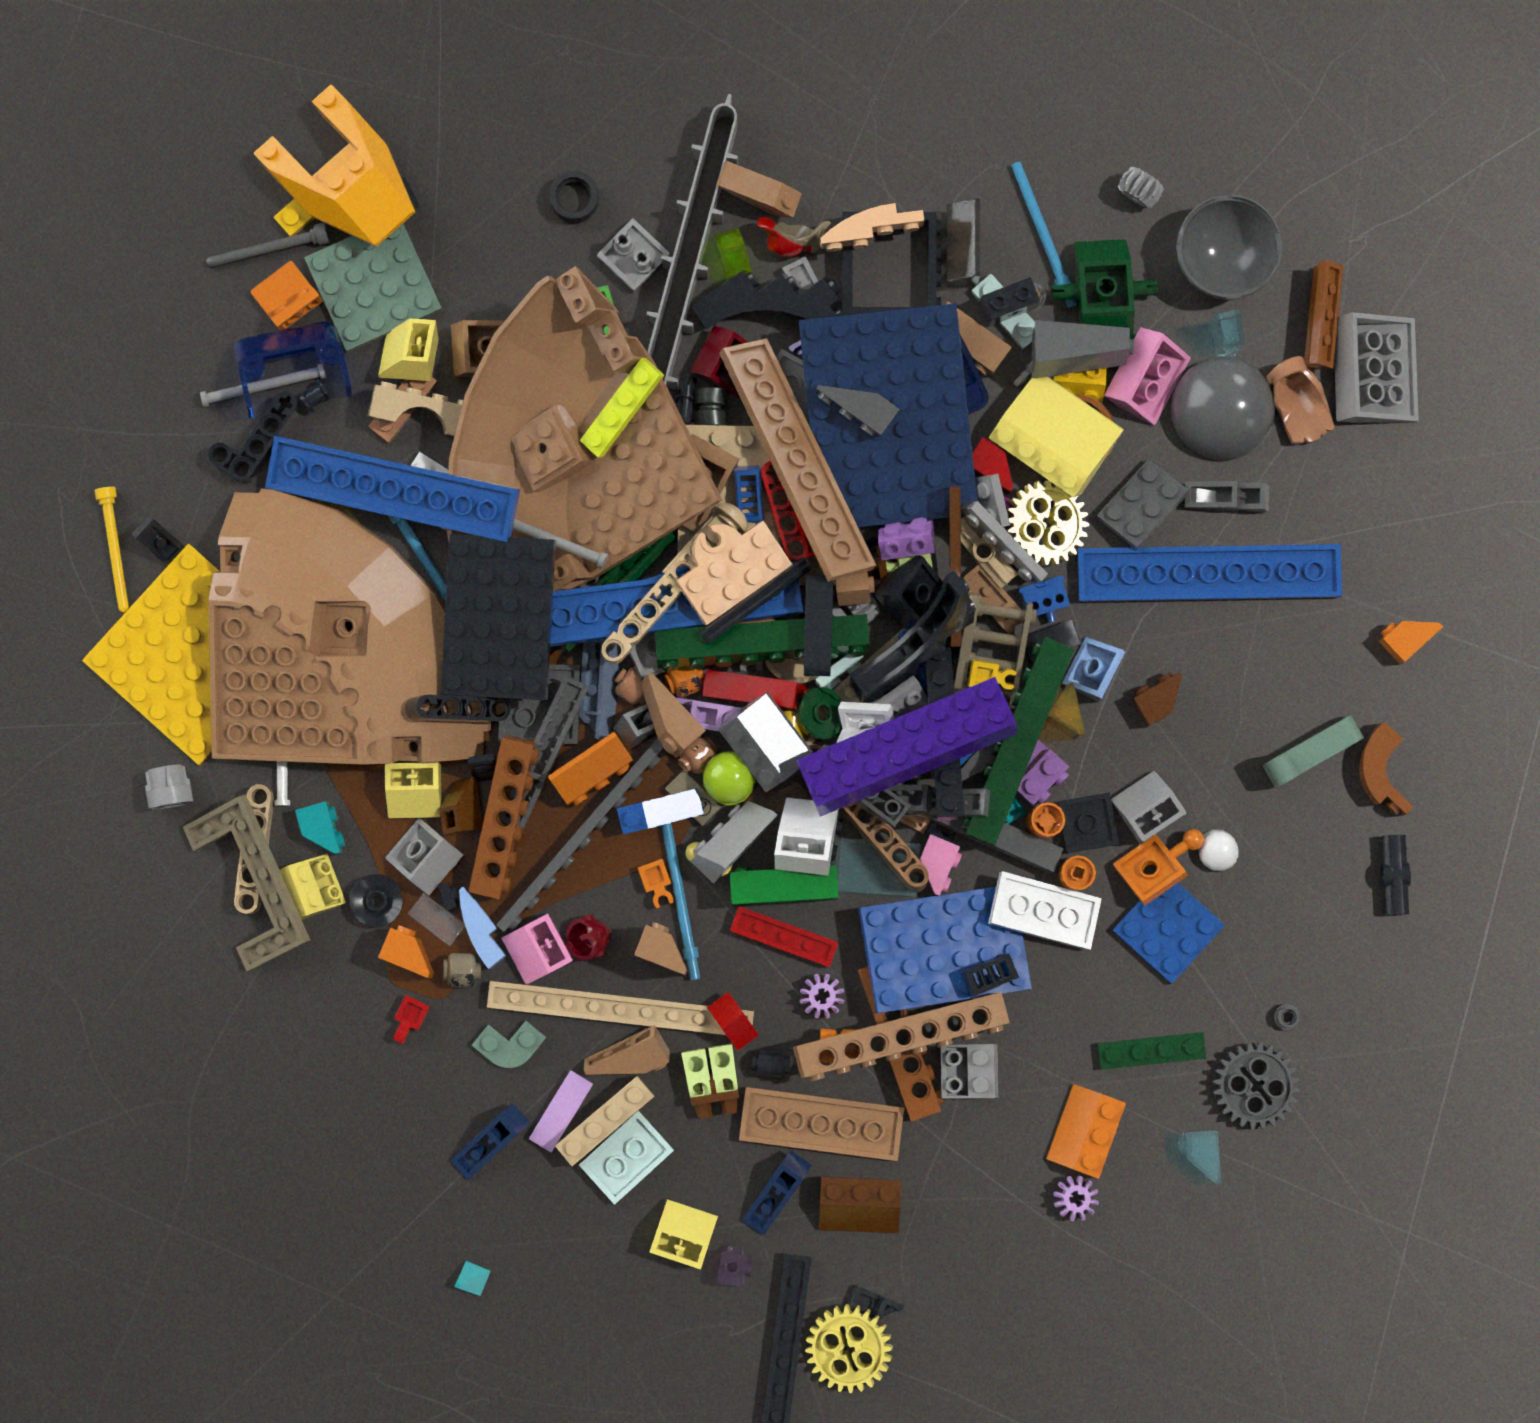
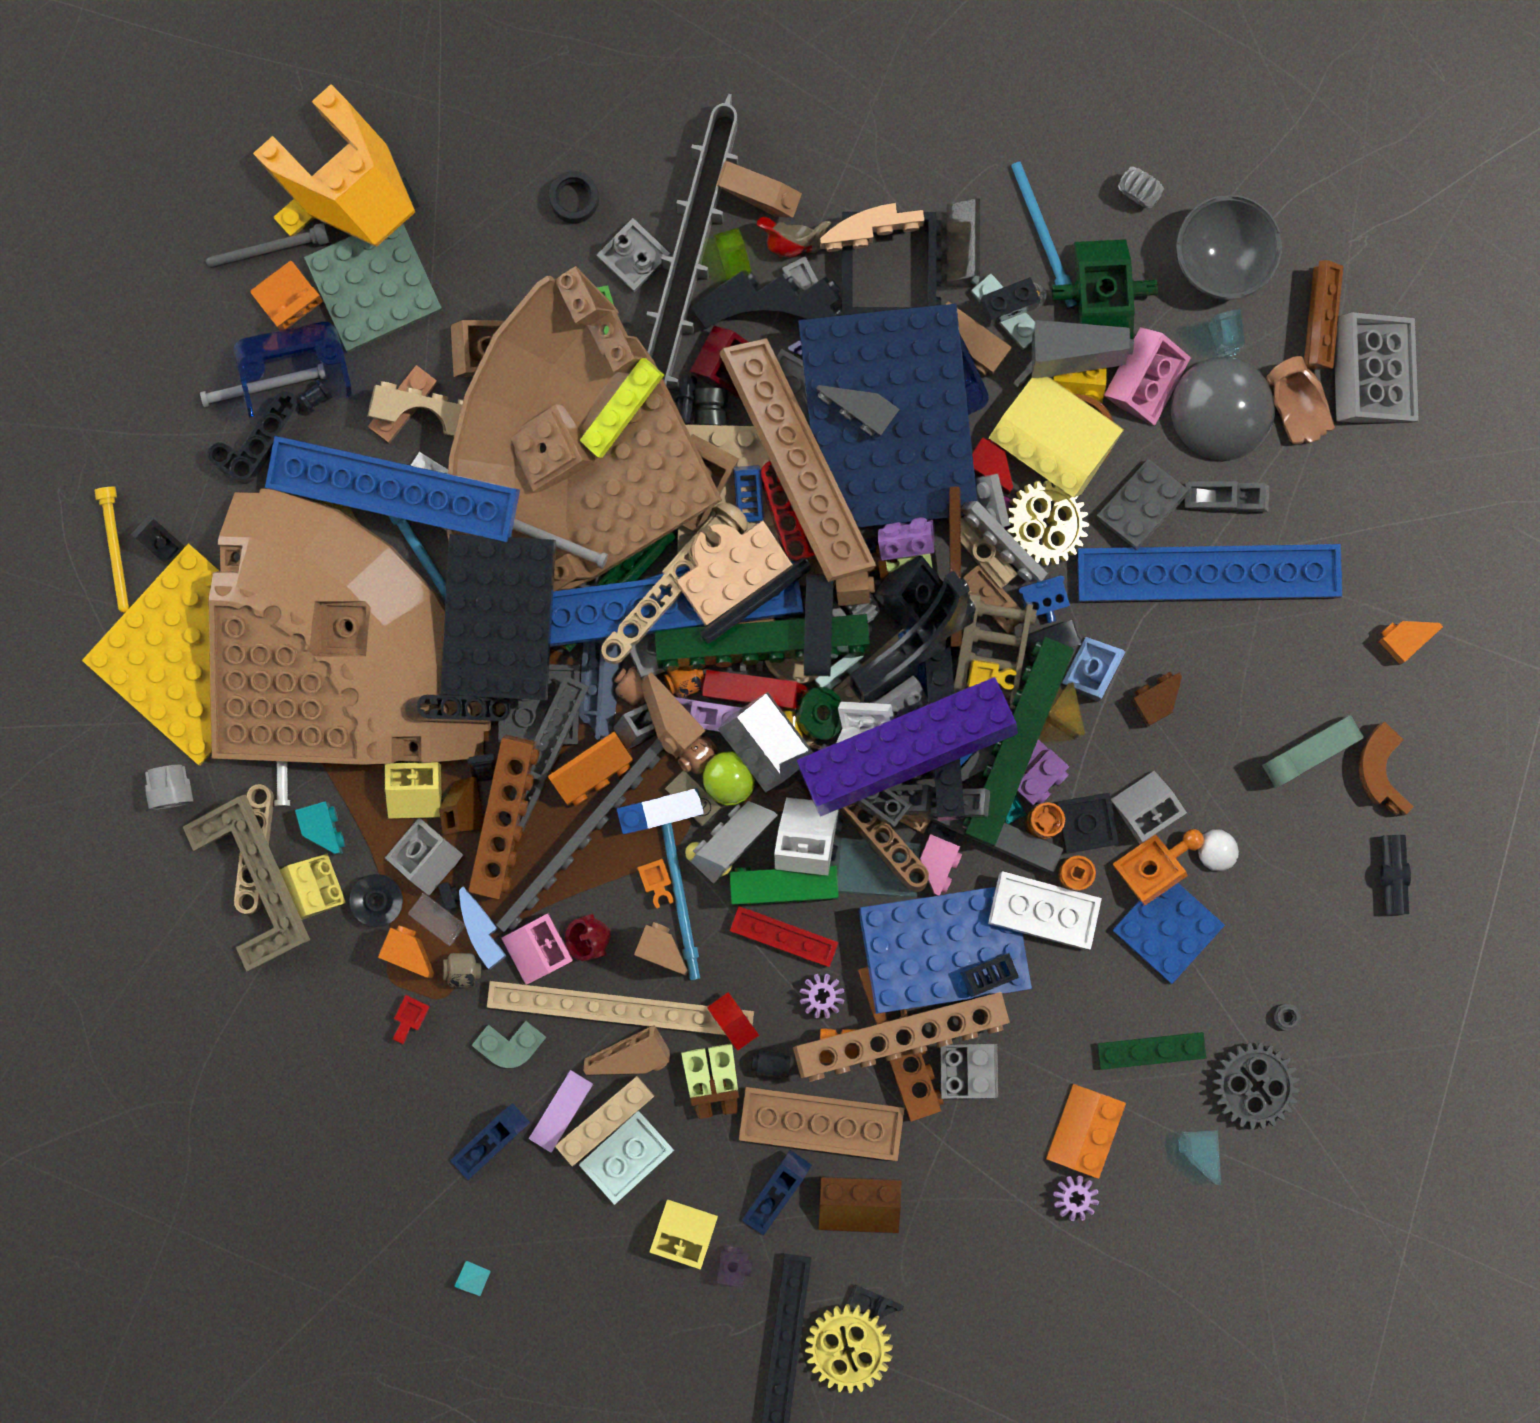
(410, 351): light yellow slope -> none

